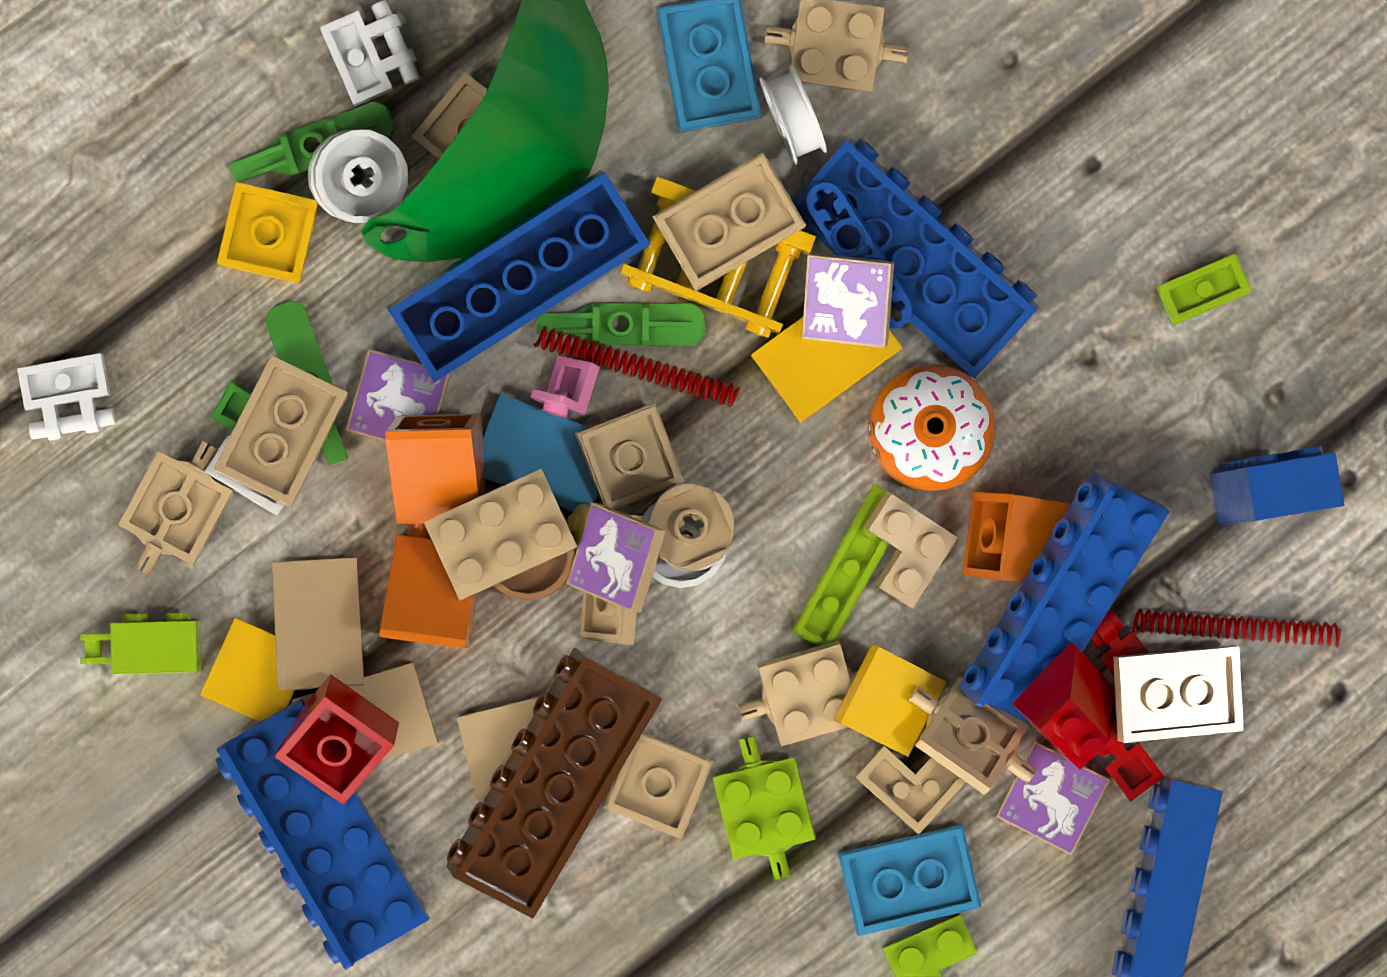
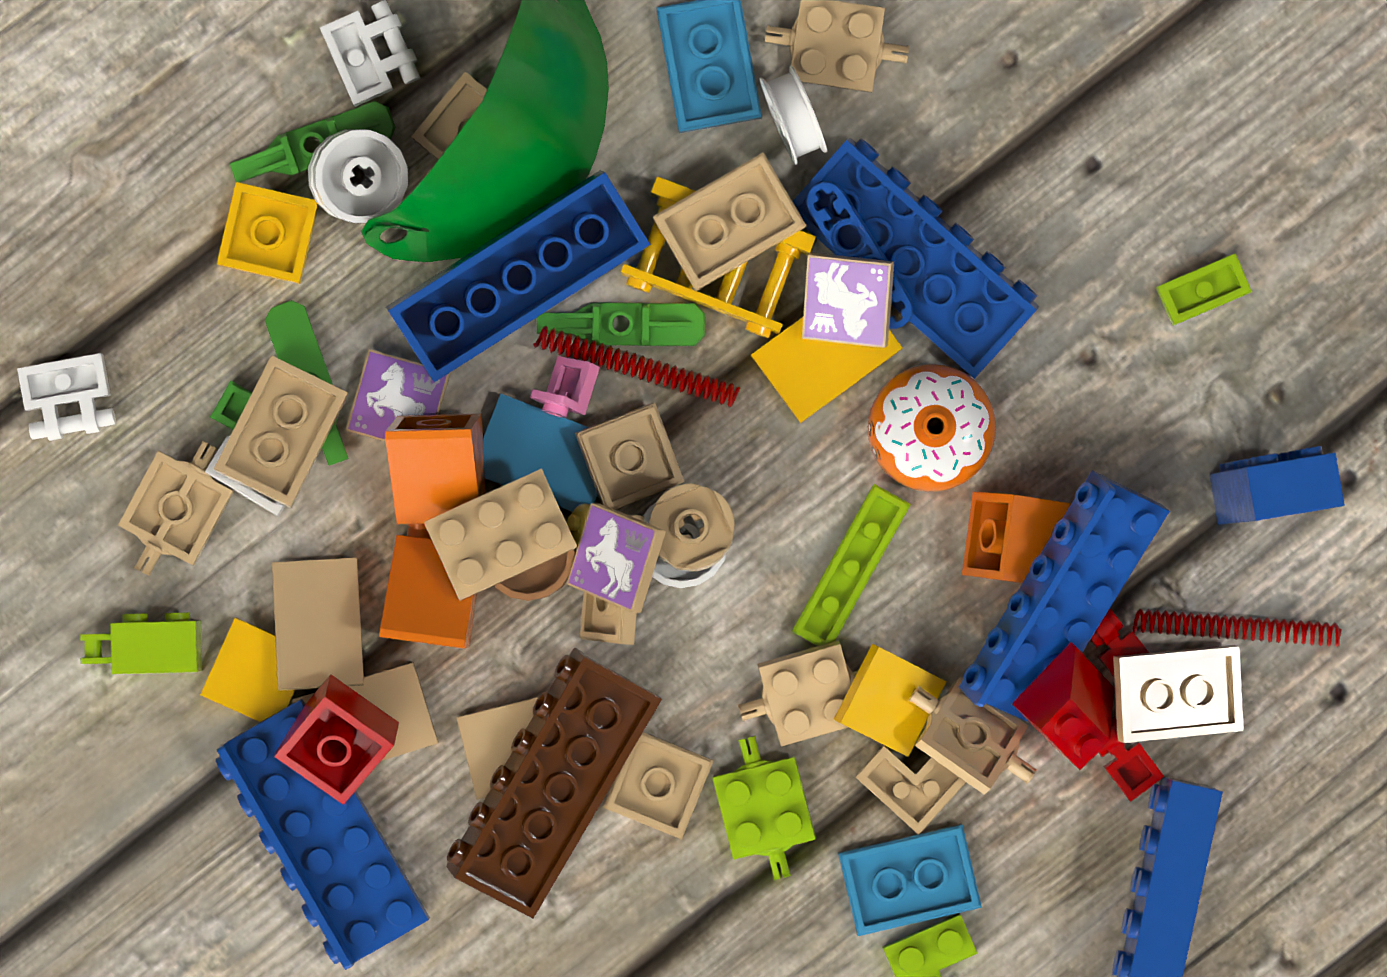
(919, 548): tan plate -> none
(1055, 801): tile -> none

